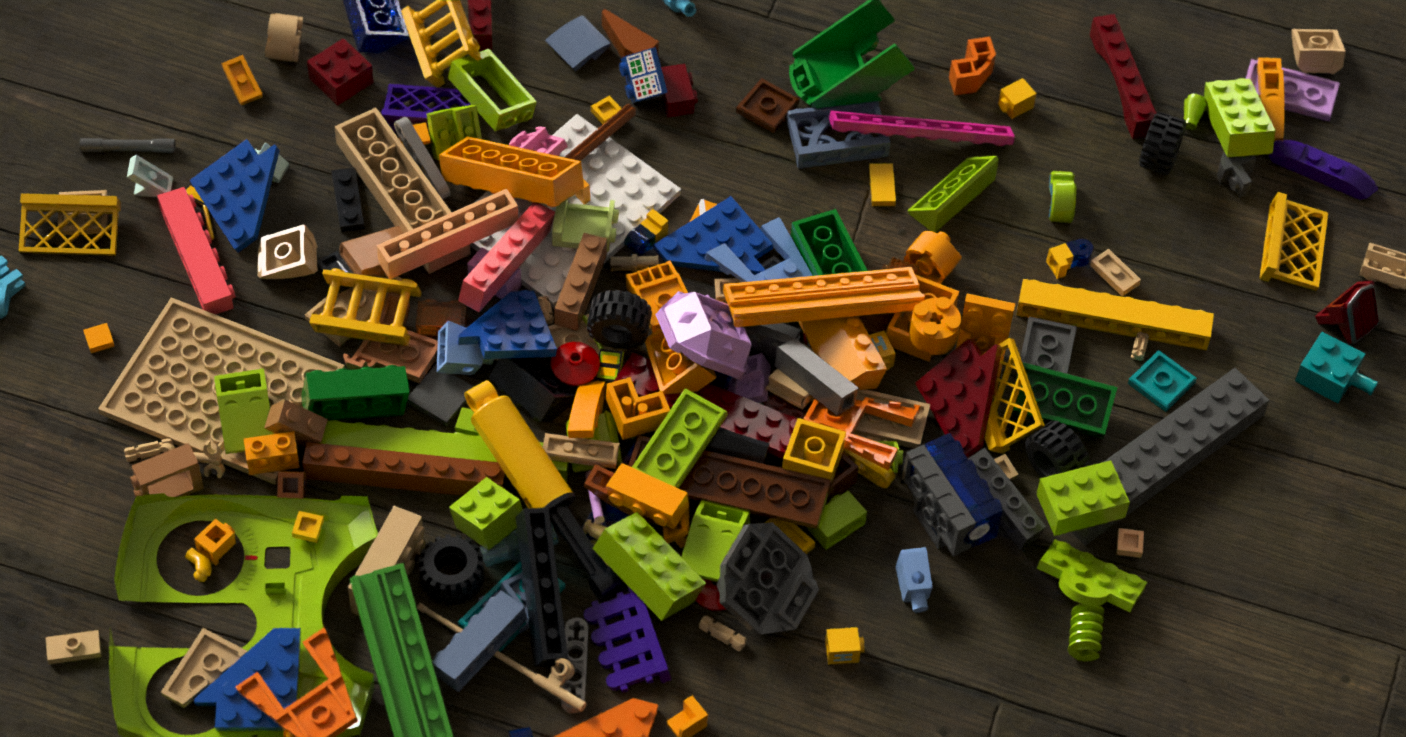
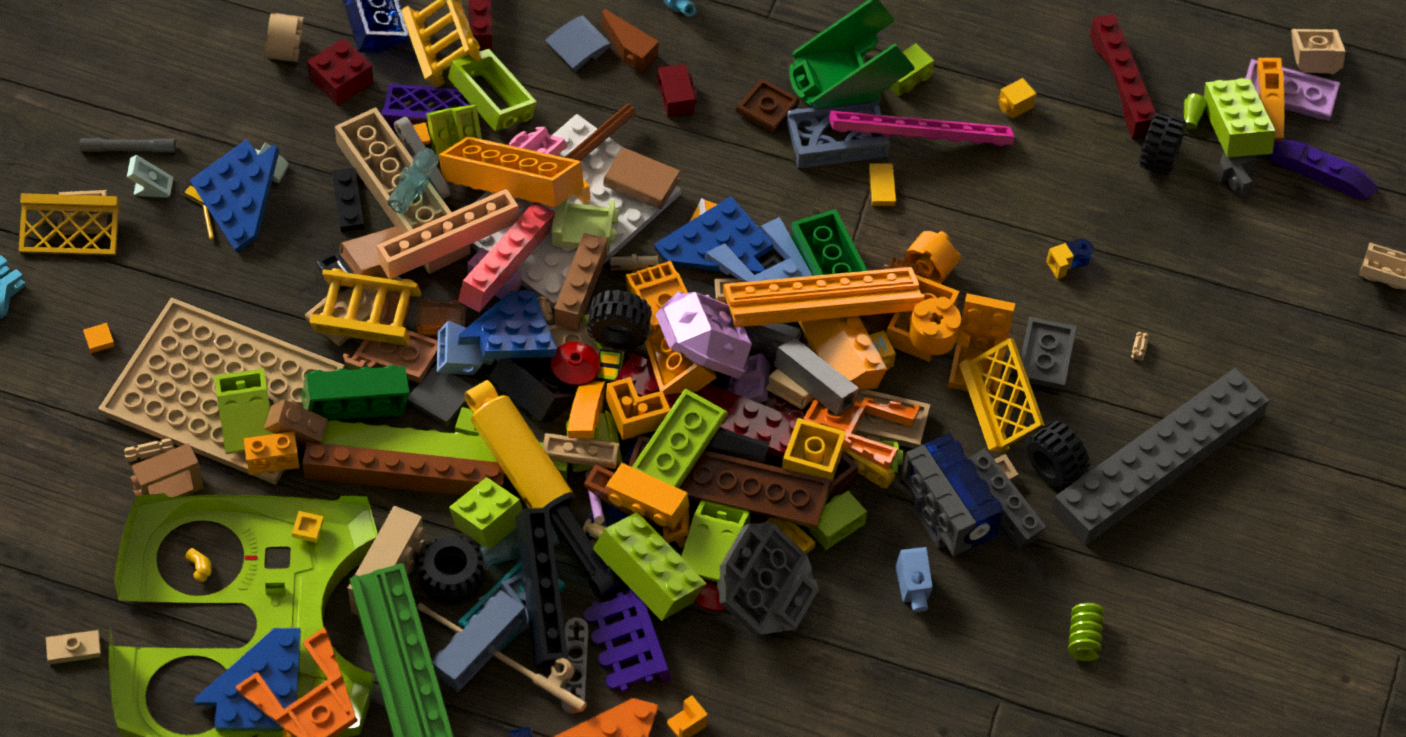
(195, 251): coral brick -> none
(200, 667): tan wing -> none
(210, 457): tan bar -> none
(215, 540): light orange brick -> none
(241, 80): light orange plate -> none
(287, 254): tan slope -> none
(292, 484): dark orange brick -> none
(413, 180): none -> clear light blue piece
(605, 109): yellow plate -> none
(641, 178): none -> medium nougat piece
(643, 75): slope -> none
(647, 233): leg -> none
(722, 633): tan axle -> none
(843, 645): yellow brick -> none
(923, 70): none -> lime brick
(954, 192): lime slope -> none
(962, 393): dark red wing -> none
(970, 73): orange brick -> none
(1062, 196): lime animal -> none
(1069, 399): green brick -> none
(1082, 498): lime brick -> none
(1090, 579): lime plate -> none
(1115, 272): tan plate -> none
(1115, 314): yellow brick -> none
(1129, 542): light nougat plate -> none
(1162, 381): teal tile -> none
(1274, 242): yellow fence -> none
(1332, 368): teal brick -> none
(1353, 312): dark red piece -> none

